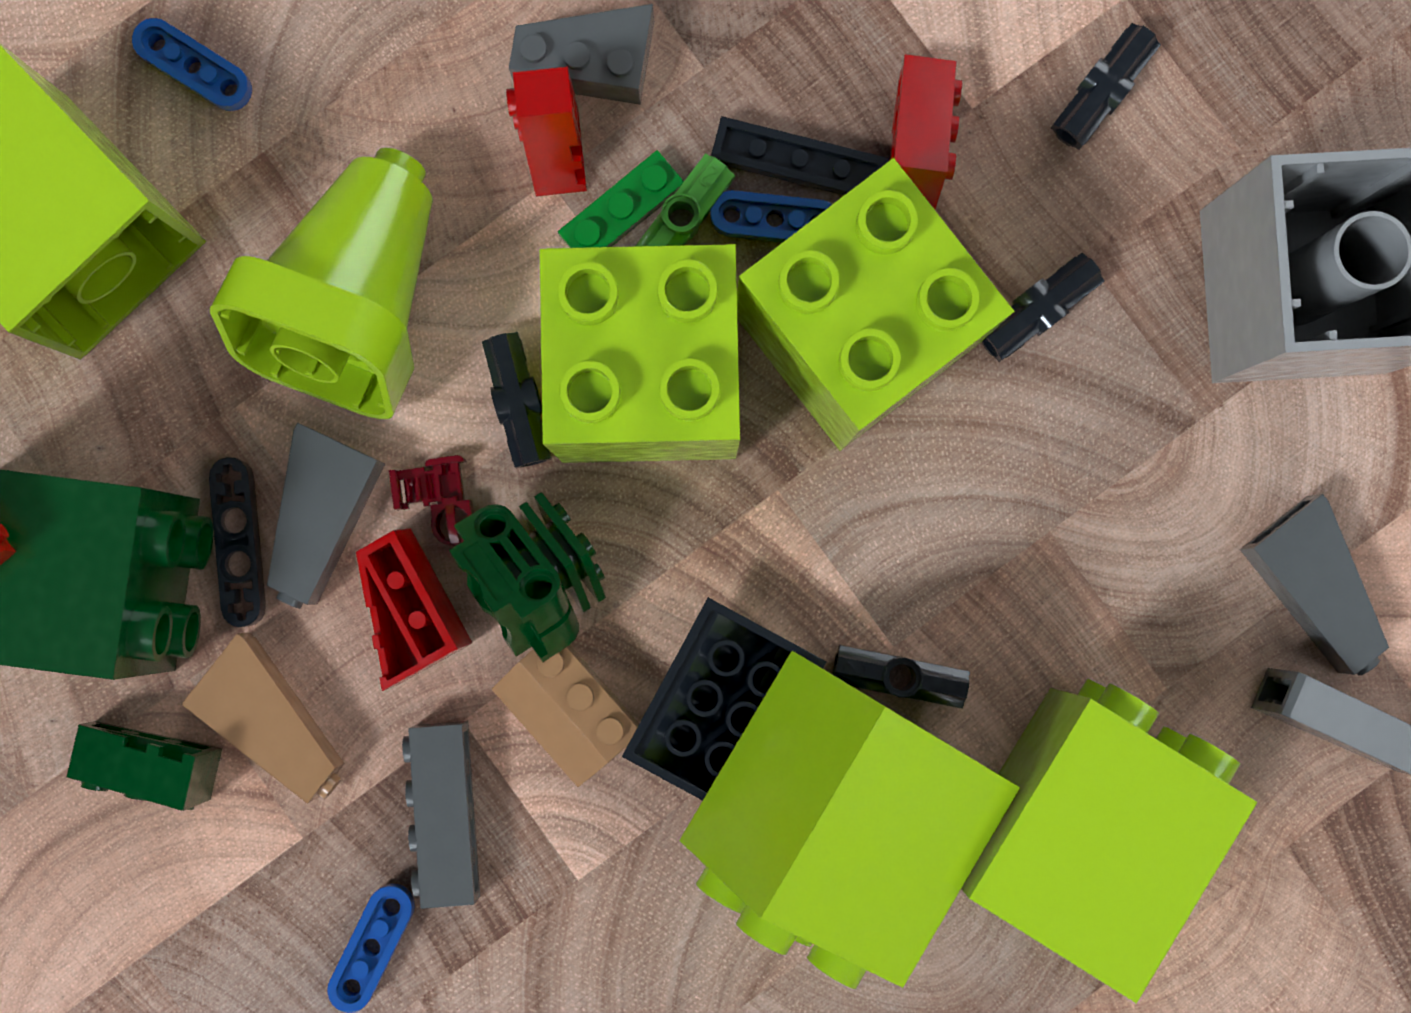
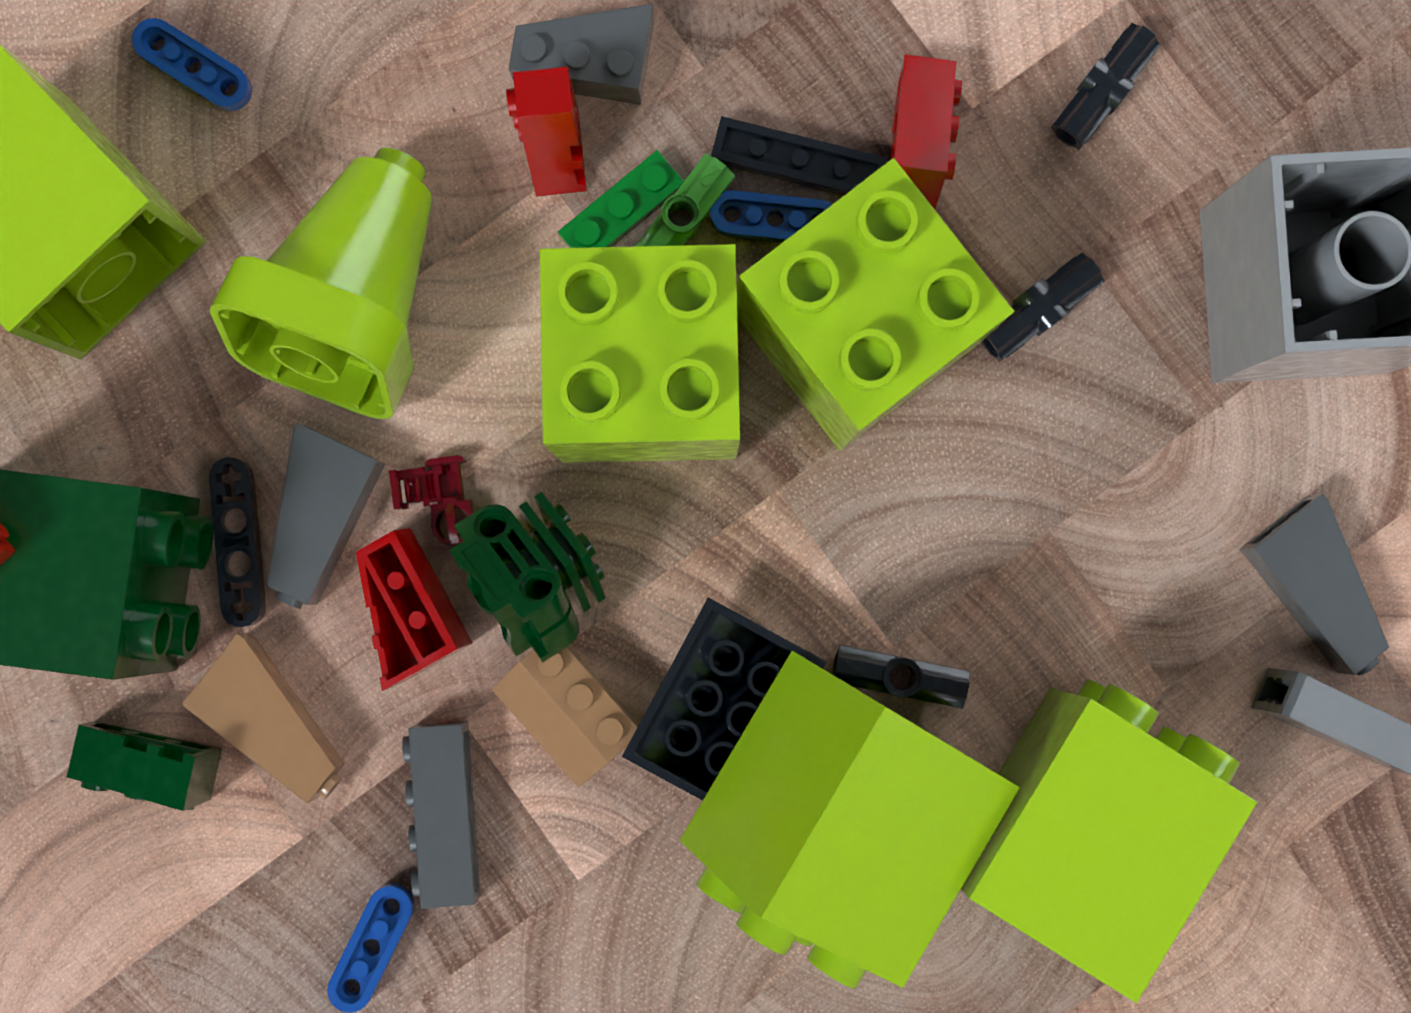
(516, 399): black piece -> none

